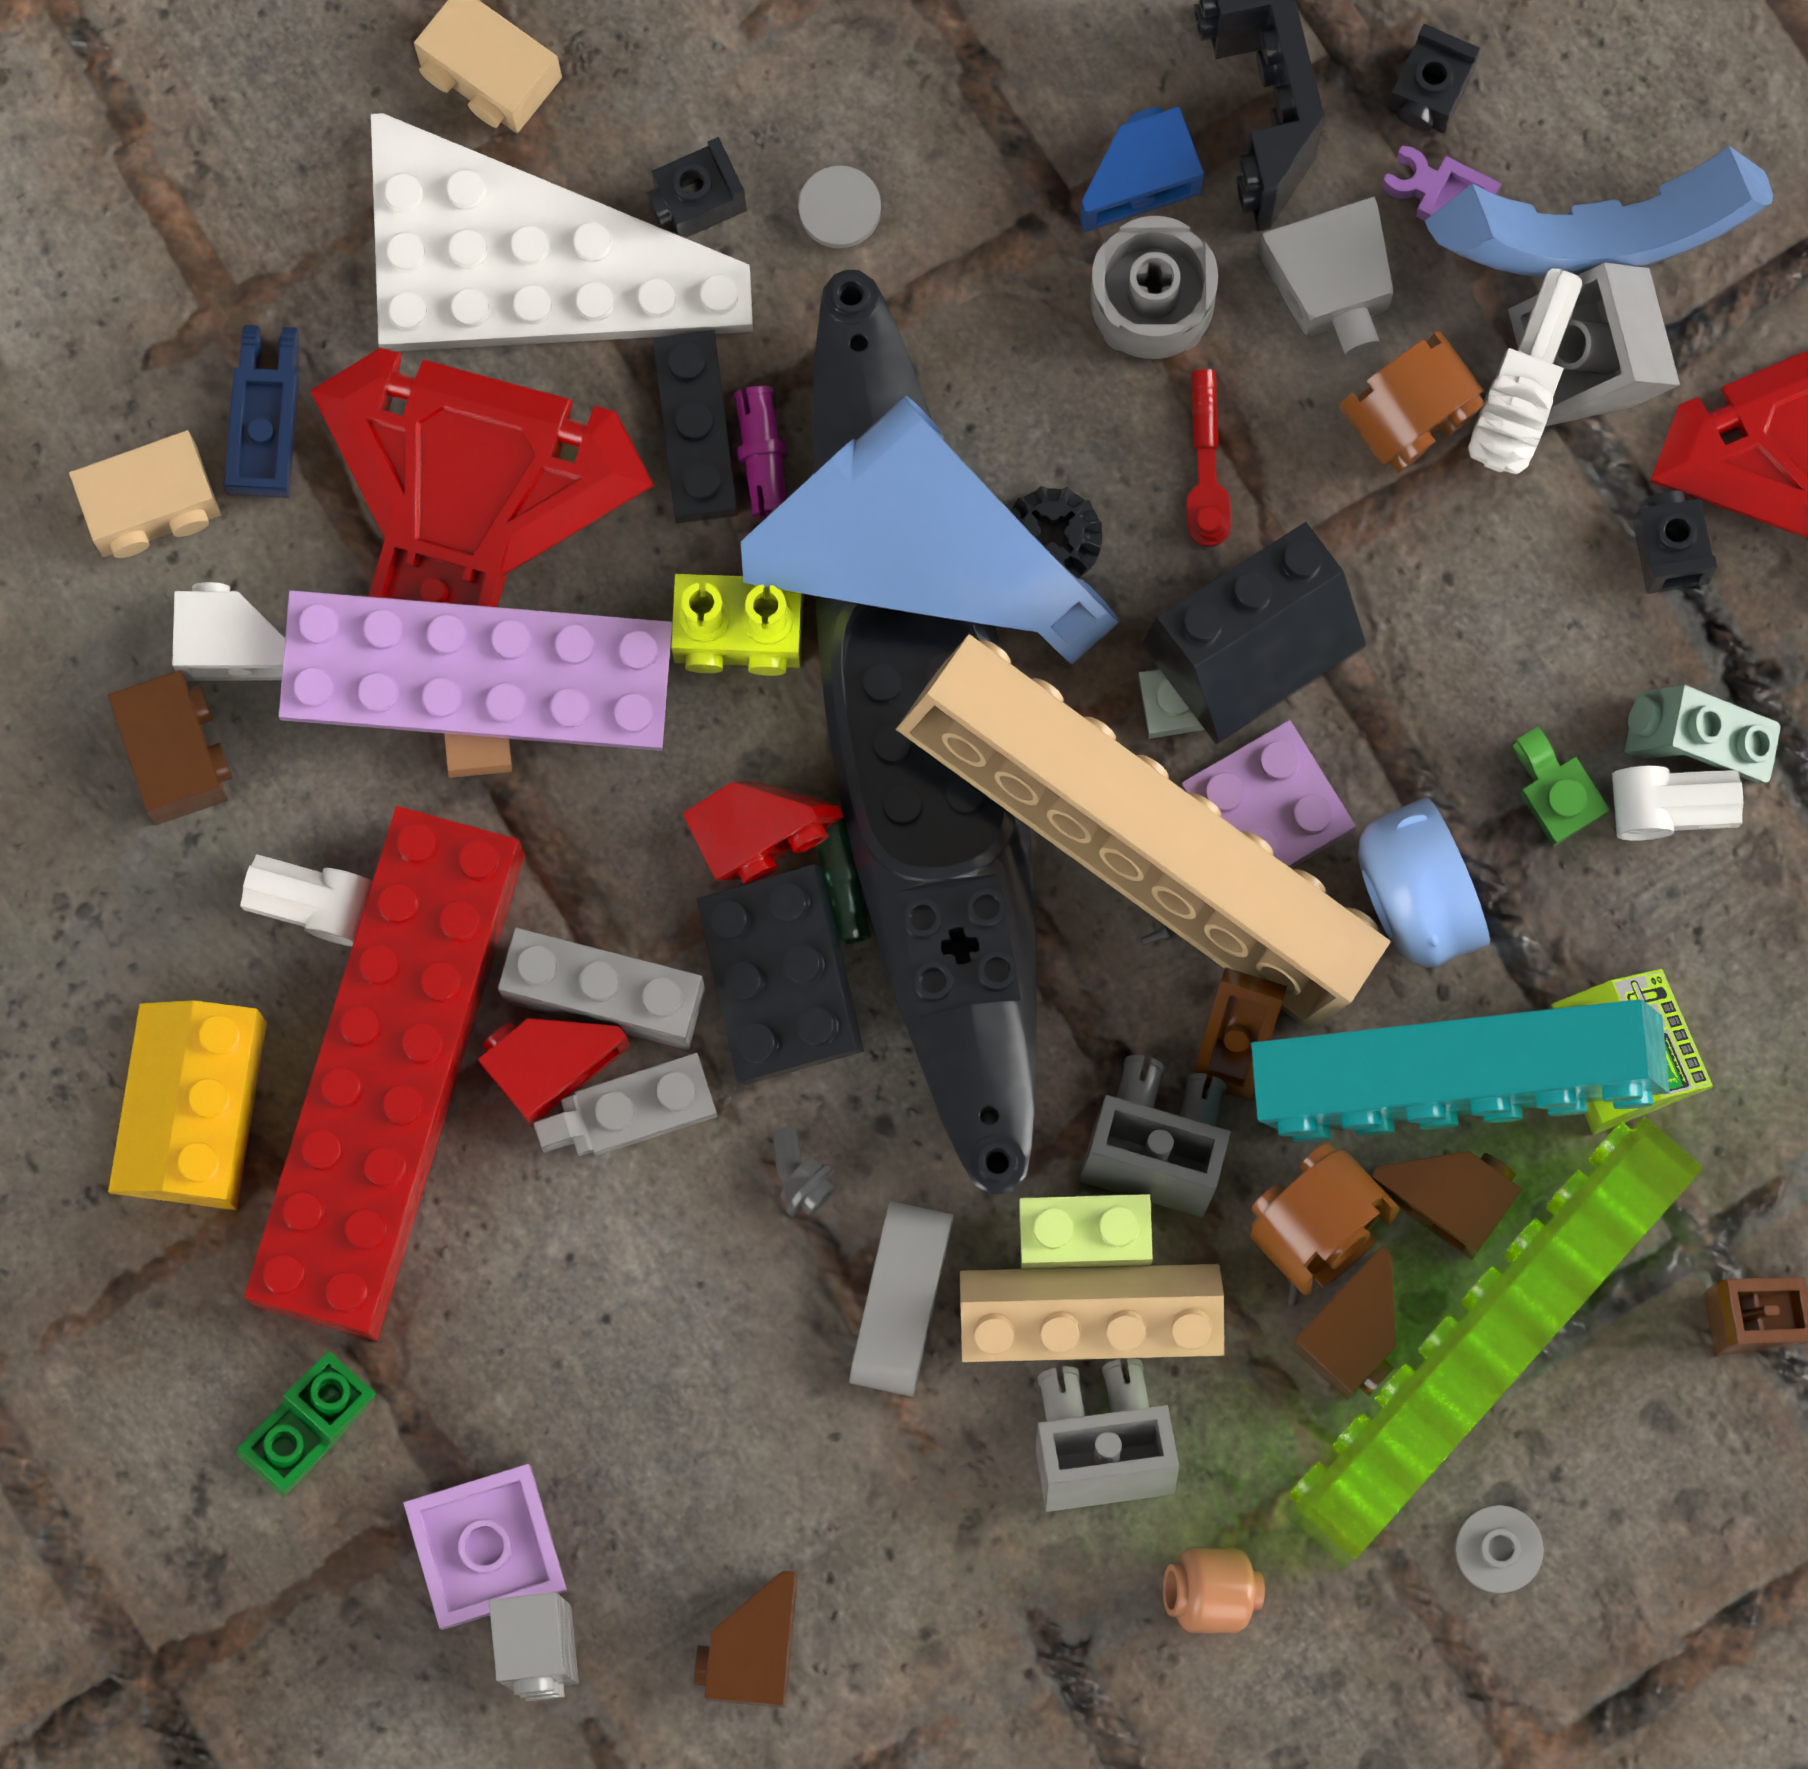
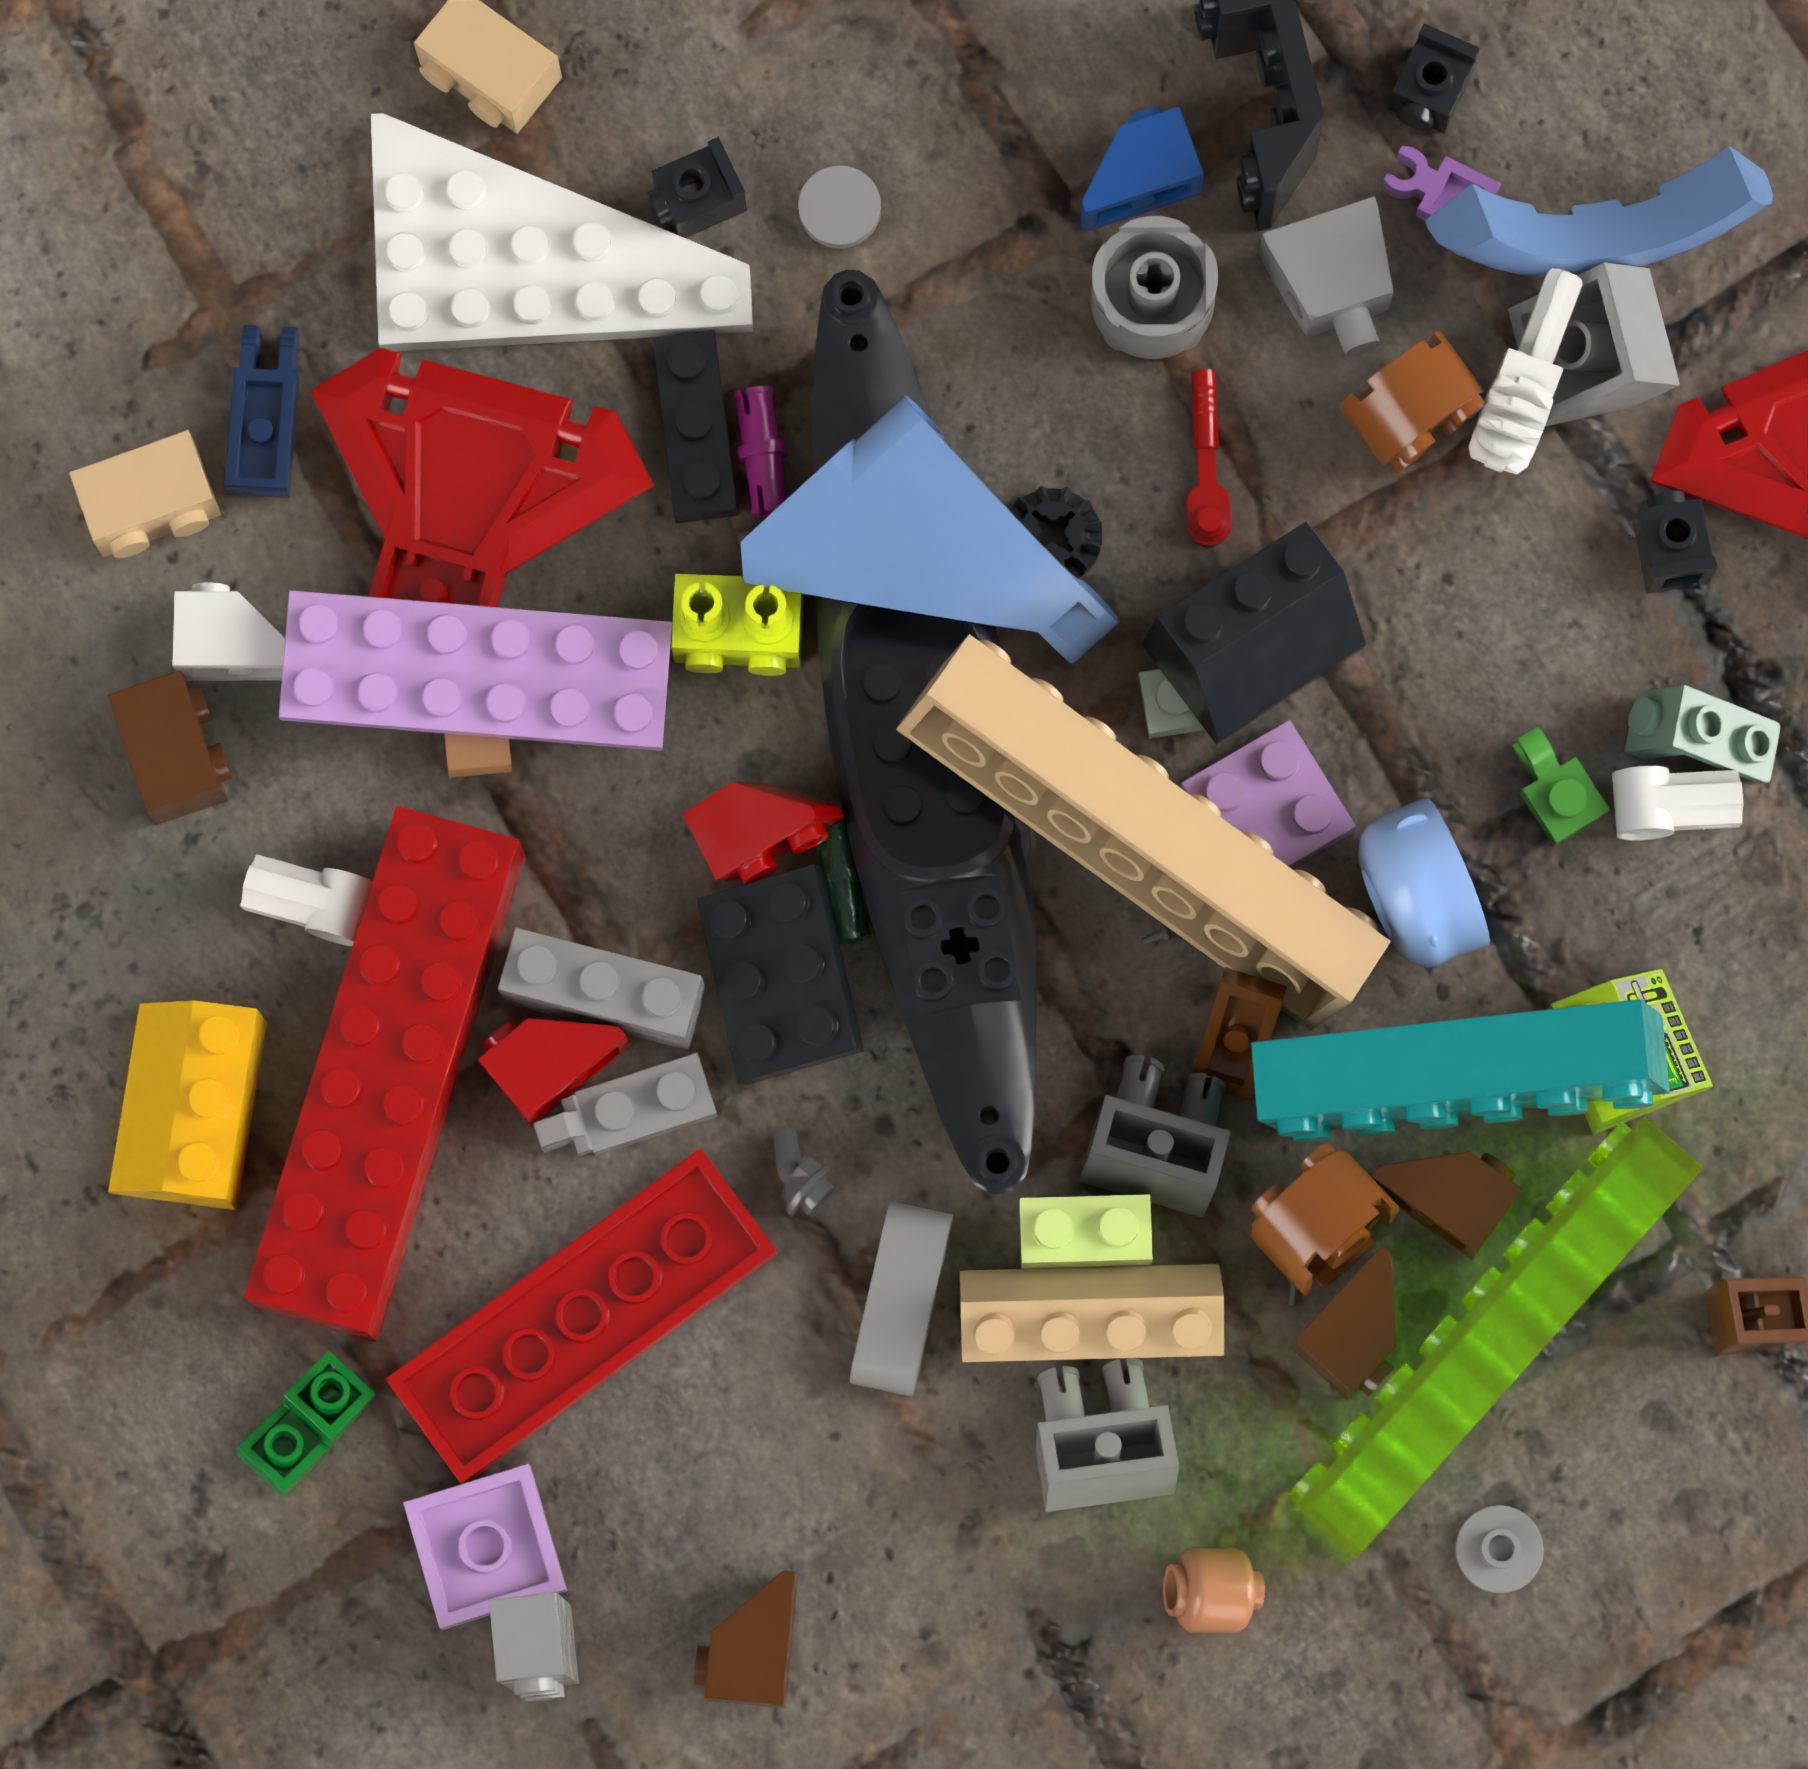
(581, 1316): none -> red plate

